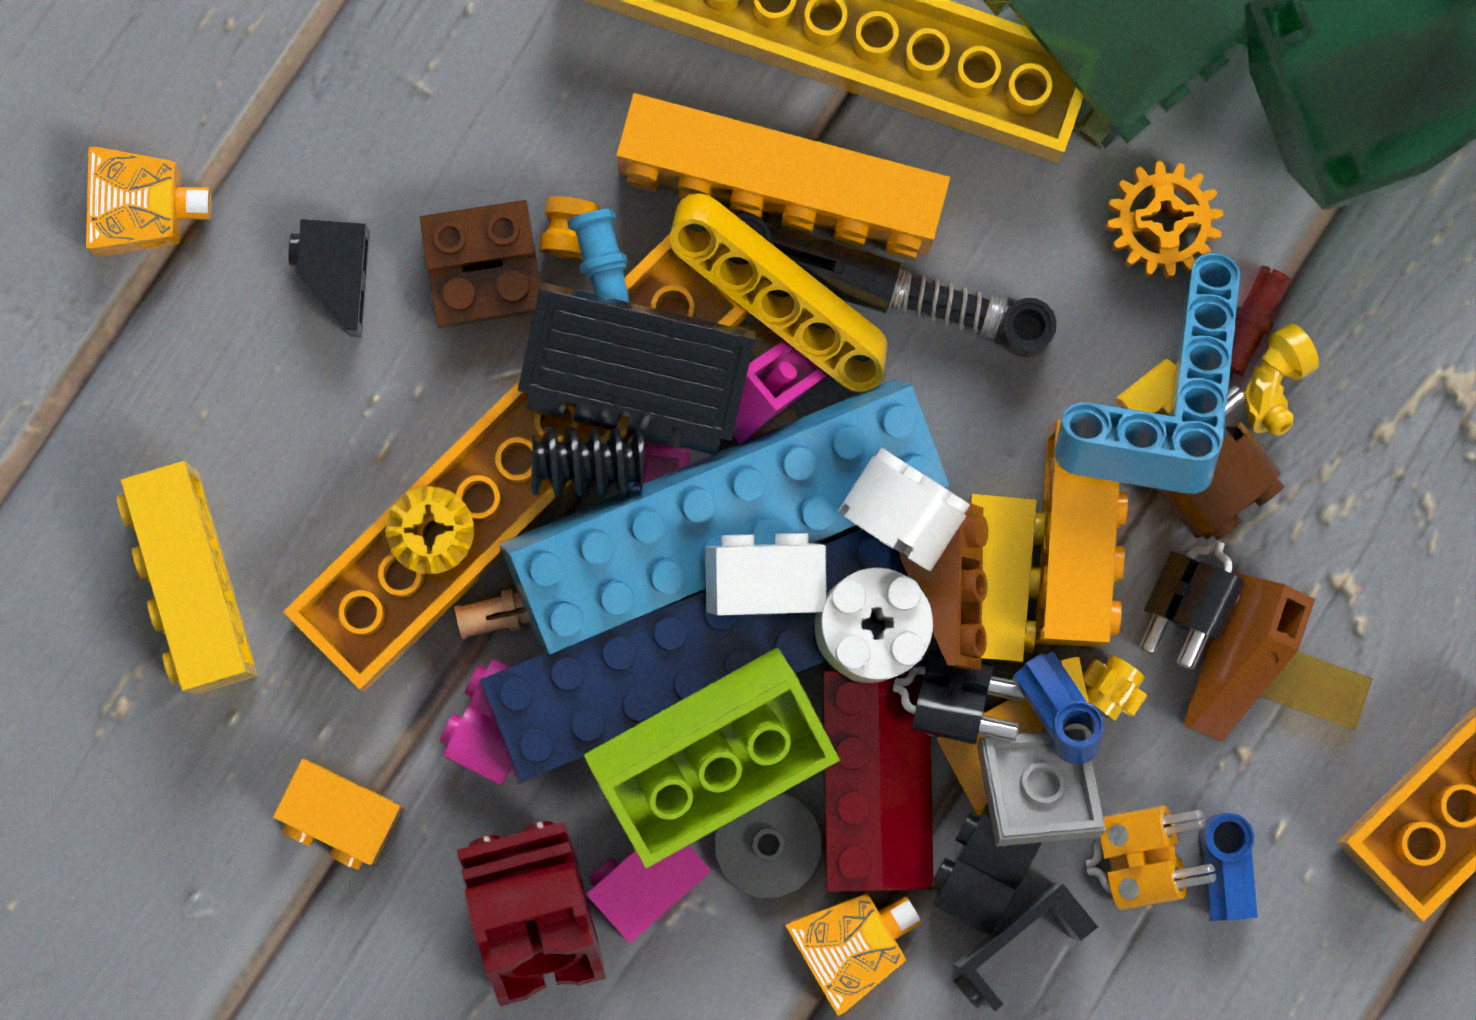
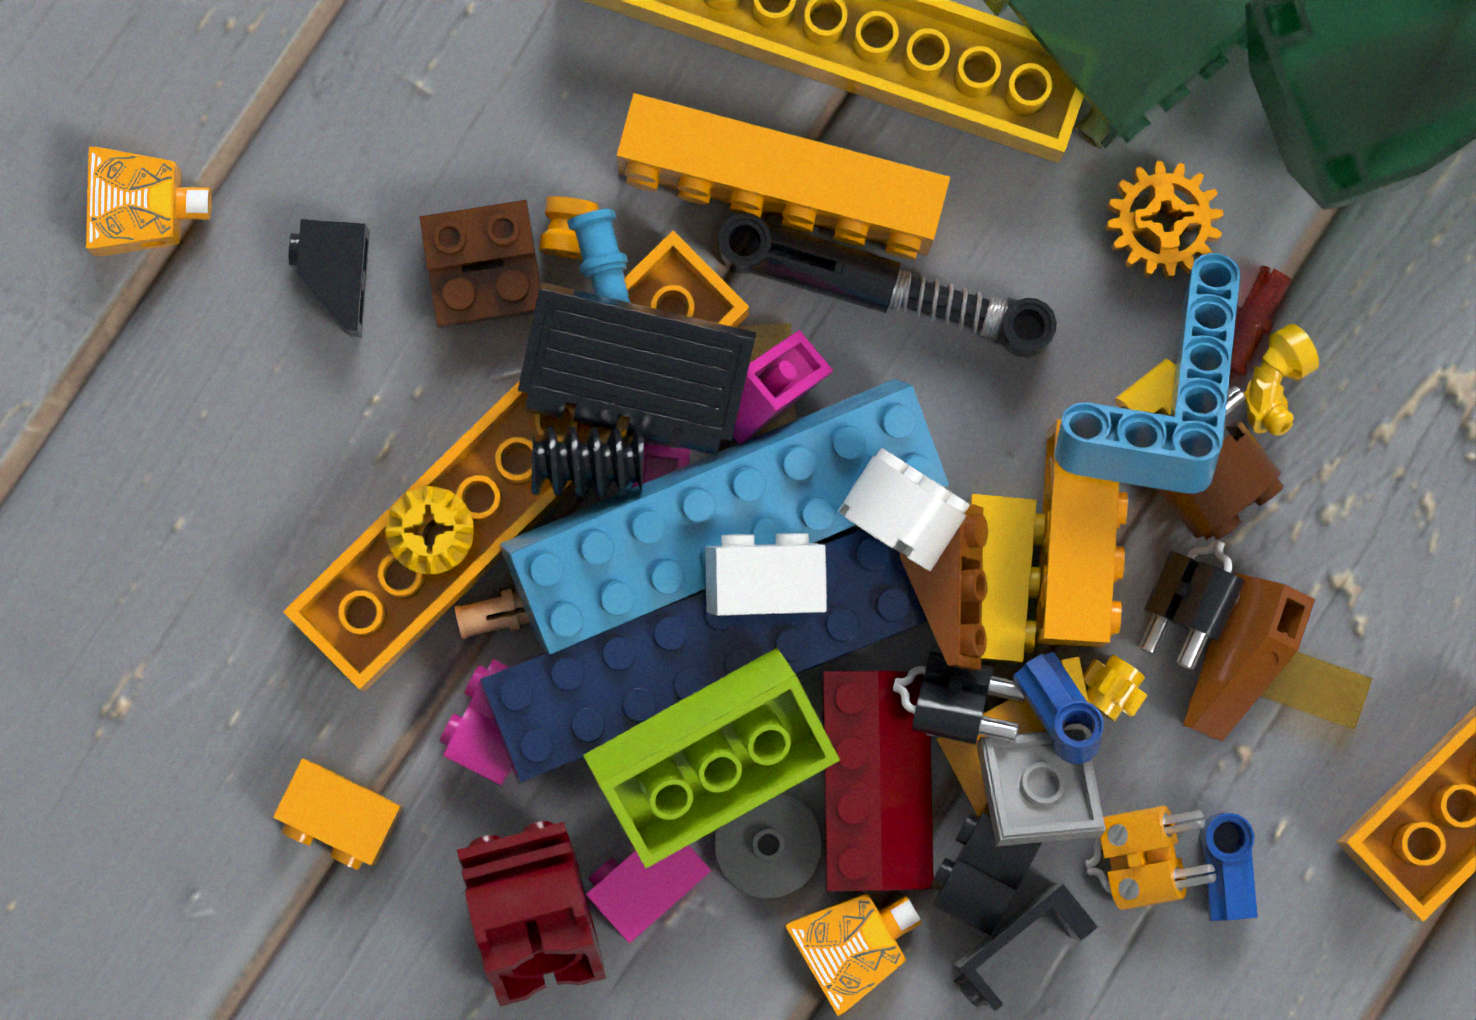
(188, 578): yellow brick -> none
(773, 270): yellow beam -> none
(893, 600): white brick -> none

